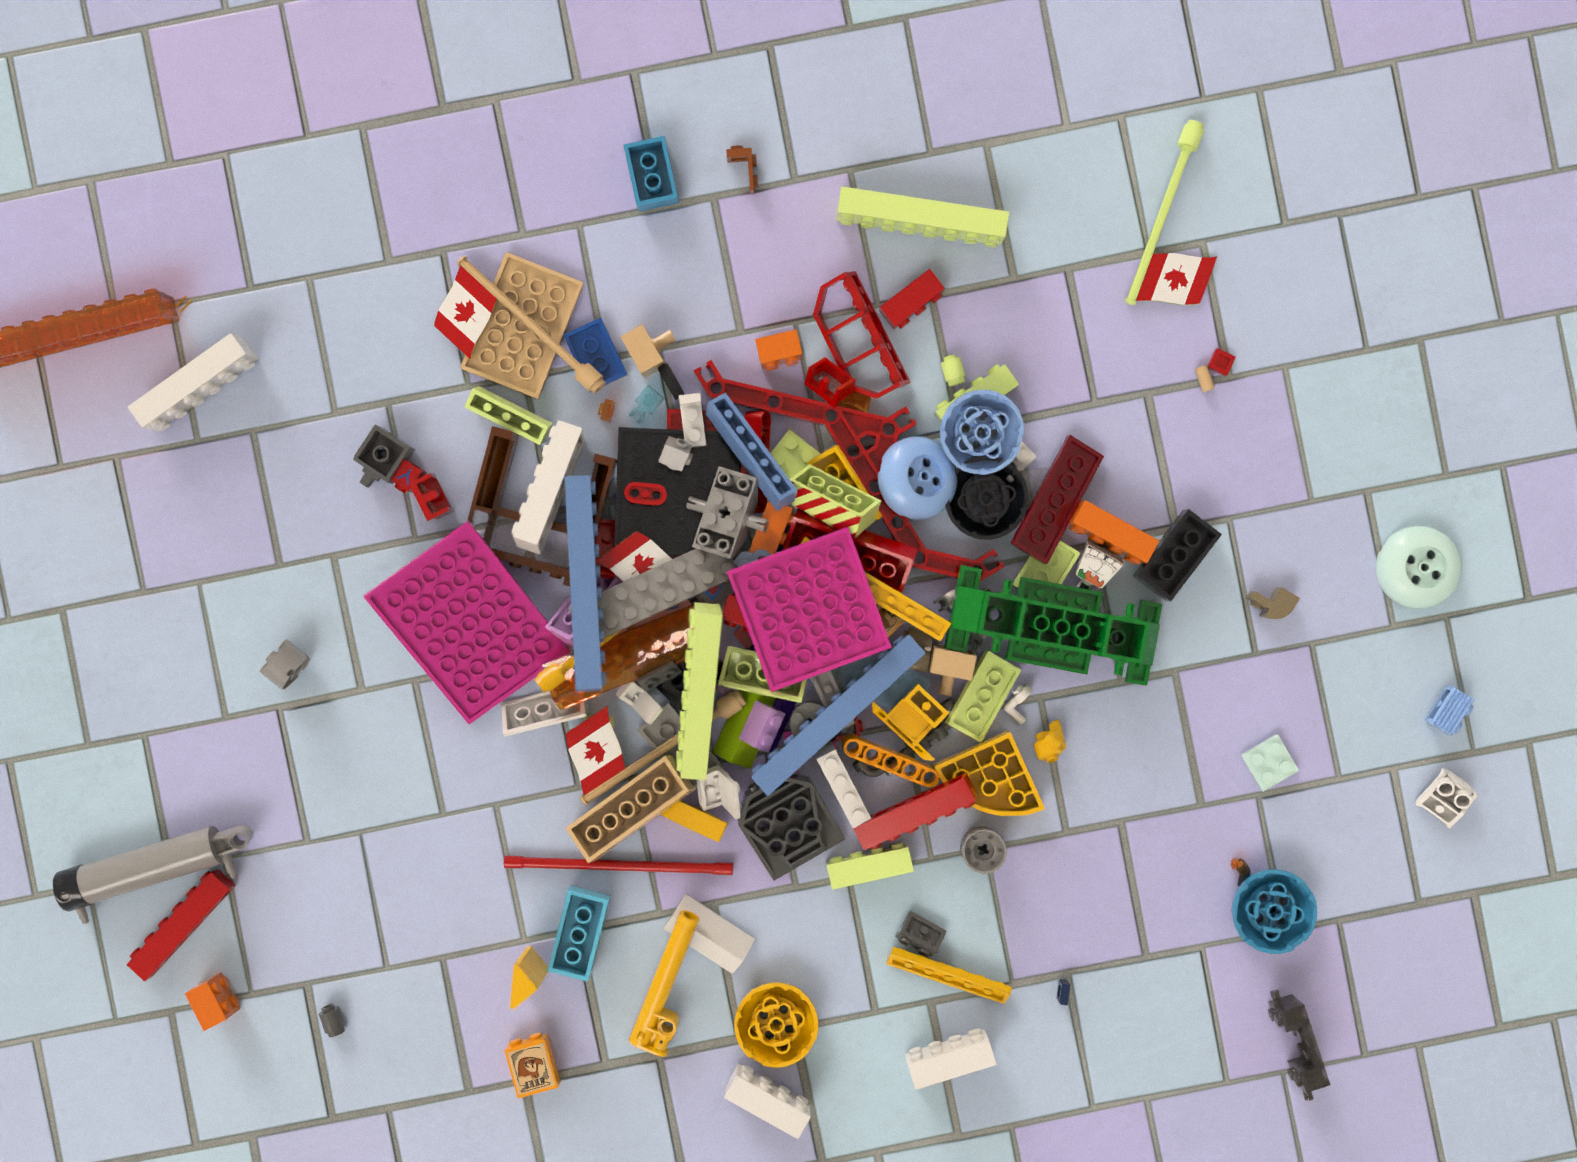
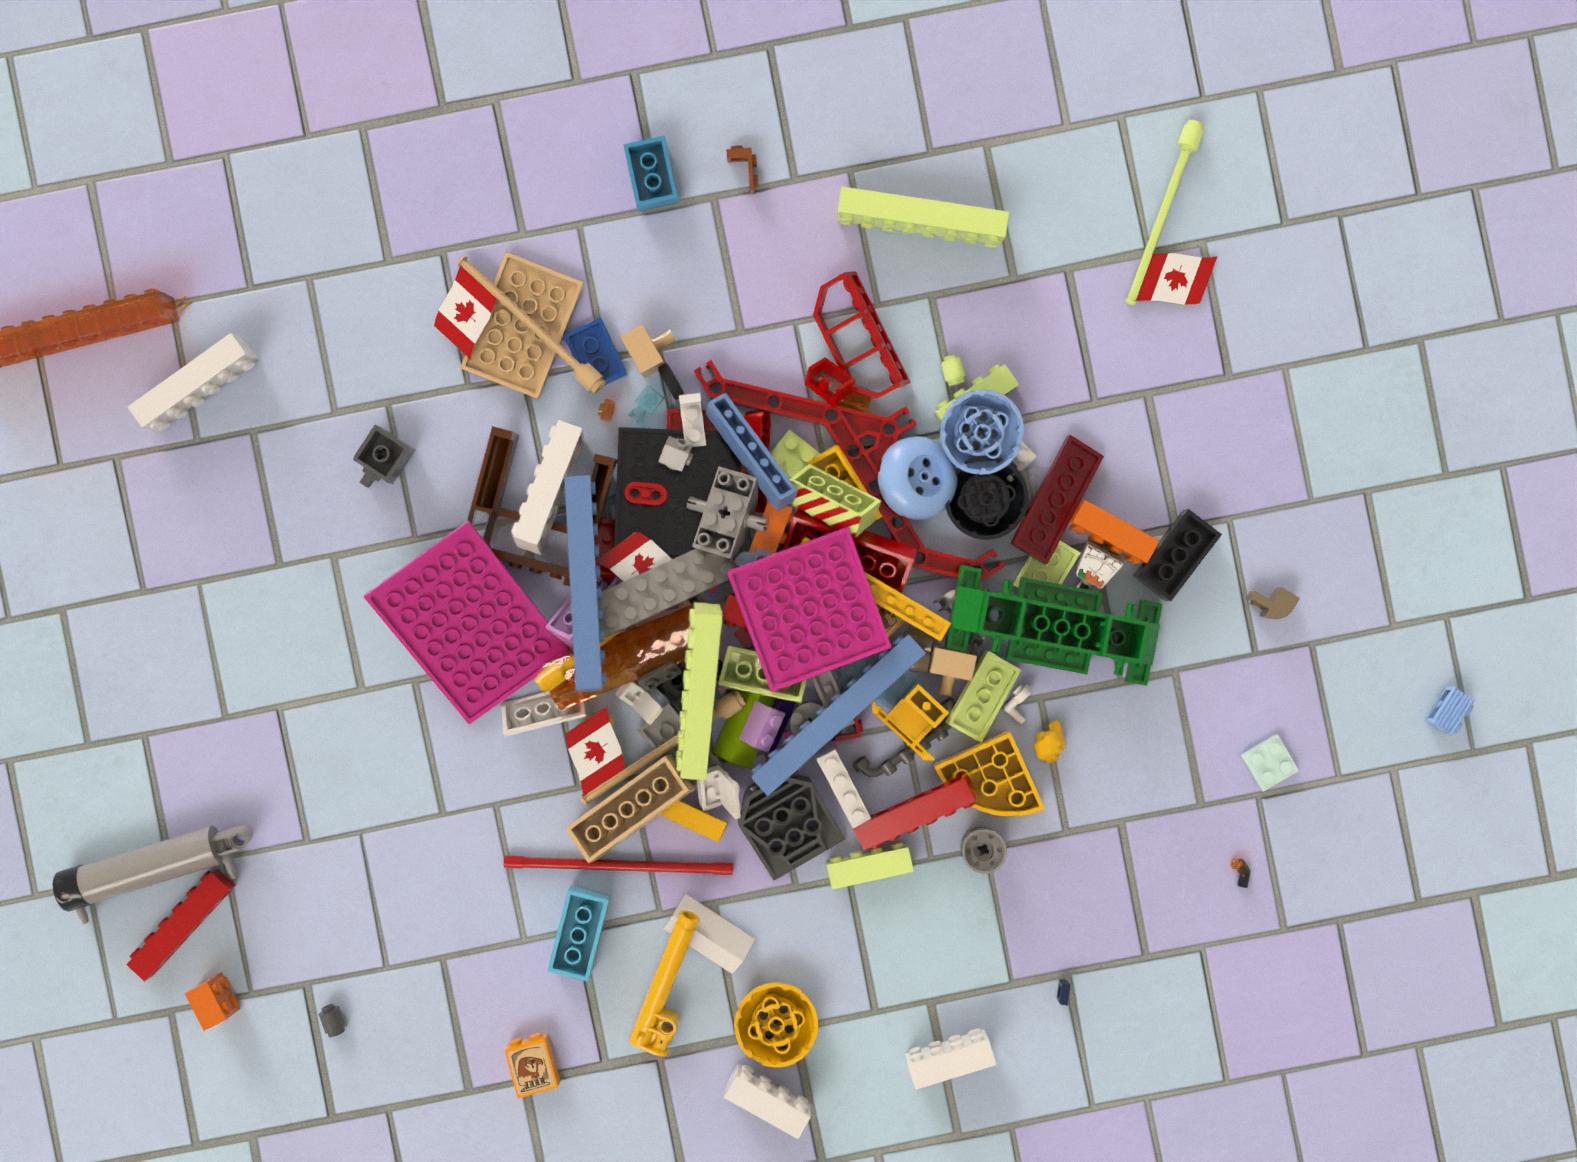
(284, 666): light grey brick -> none
(405, 474): red brick -> none
(430, 497): red window -> none
(508, 415): yellowish green brick -> none
(527, 976): yellow slope -> none
(778, 350): orange brick -> none
(897, 767): light orange beam -> none
(912, 300): red brick -> none
(920, 934): dark grey bracket -> none
(949, 975): yellow plate -> none
(1204, 378): tan piece -> none
(1221, 362): red tile -> none
(1298, 911): dark azure brick -> none
(1308, 1069): clear smoke brick -> none
(1396, 574): light aqua brick -> none
(1447, 797): white slope -> none

